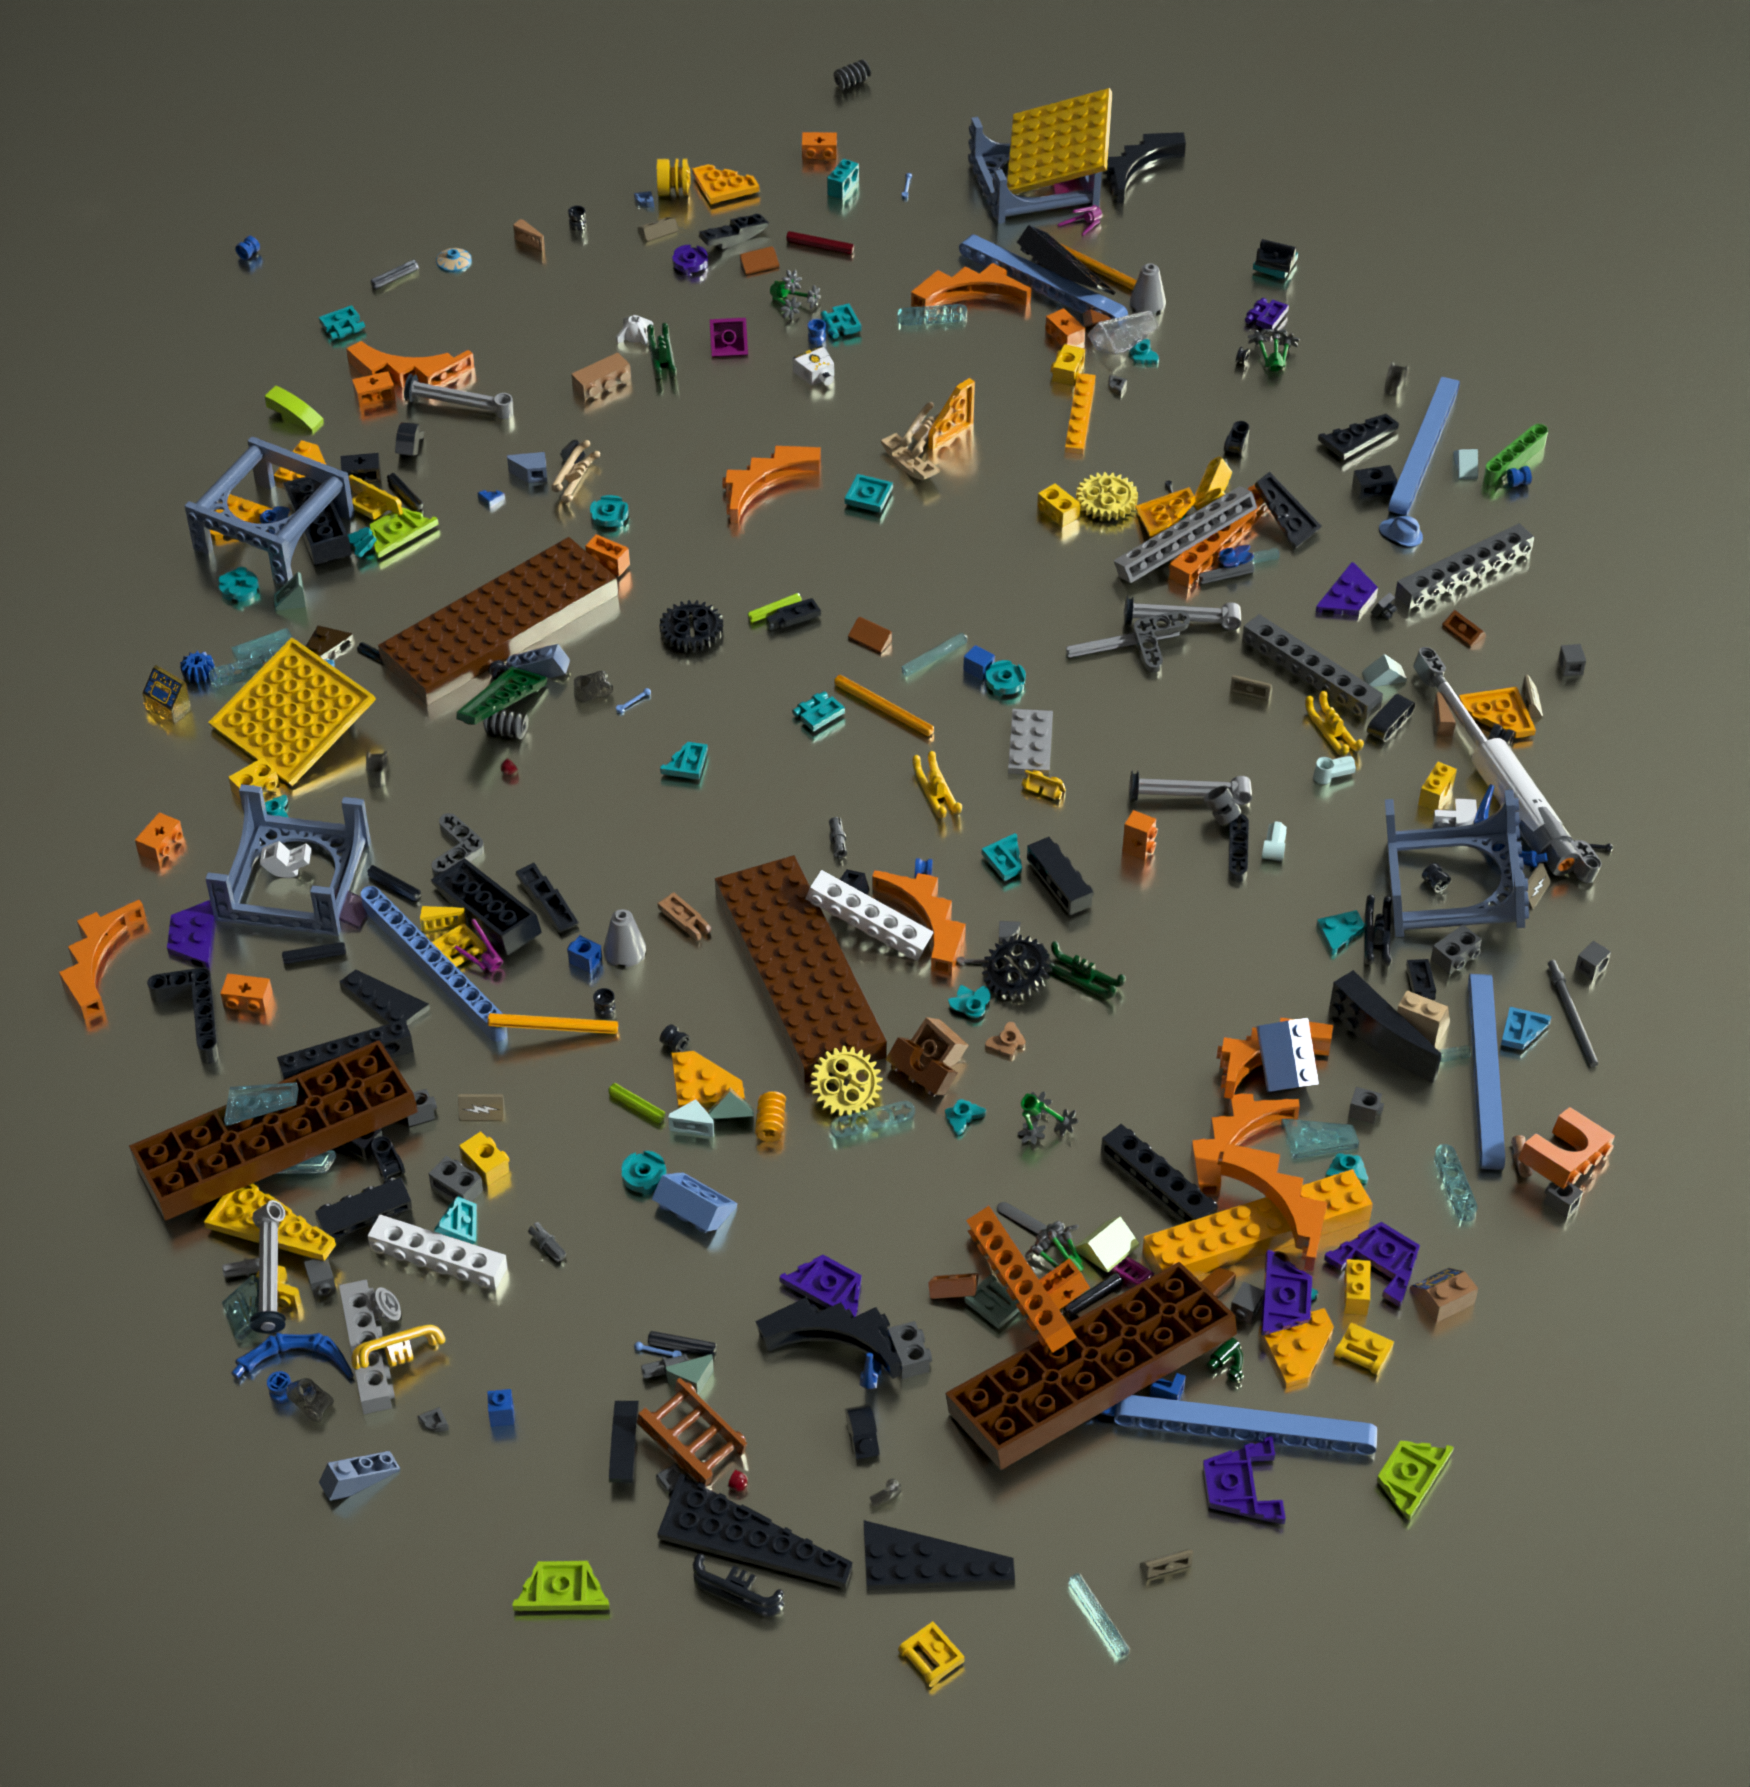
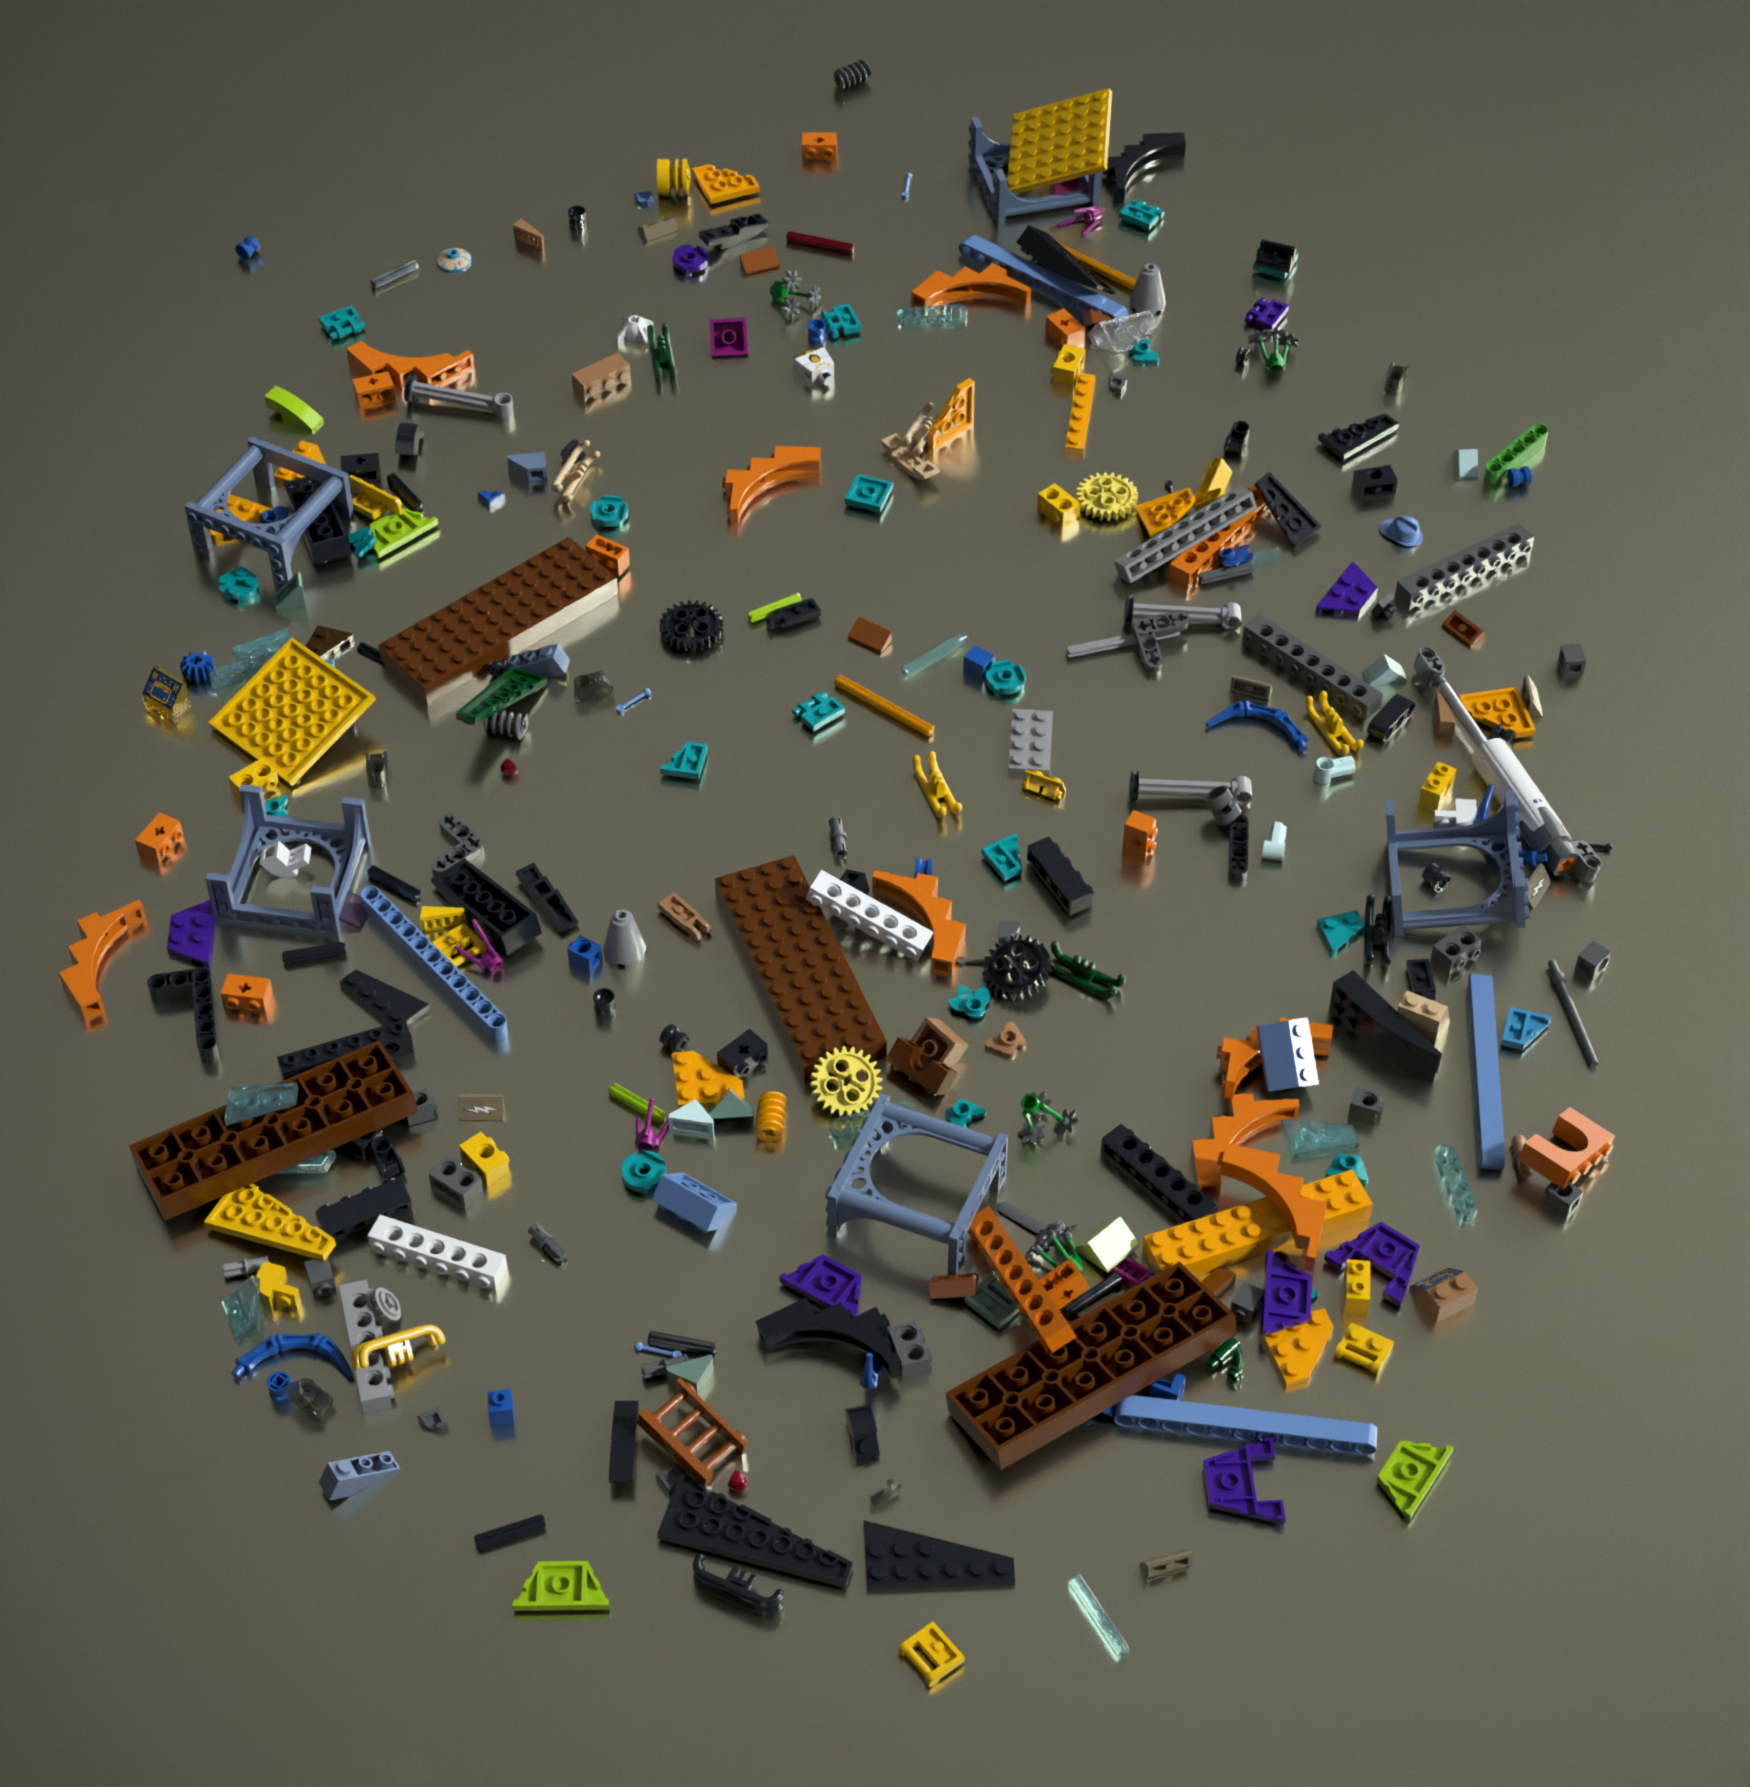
(267, 1220): light grey piece -> none
(459, 1221): teal wing -> none
(509, 1531): none -> black axle
(552, 1023): light orange axle -> none
(646, 1139): none -> magenta plant
(743, 1054): none -> black brick
(843, 179): teal brick -> none
(851, 1203): none -> sand blue arch
(1141, 214): none -> teal plate
(1273, 715): none -> blue animal
(1424, 446): medium blue beam -> none
(1454, 1053): clear light blue axle -> none

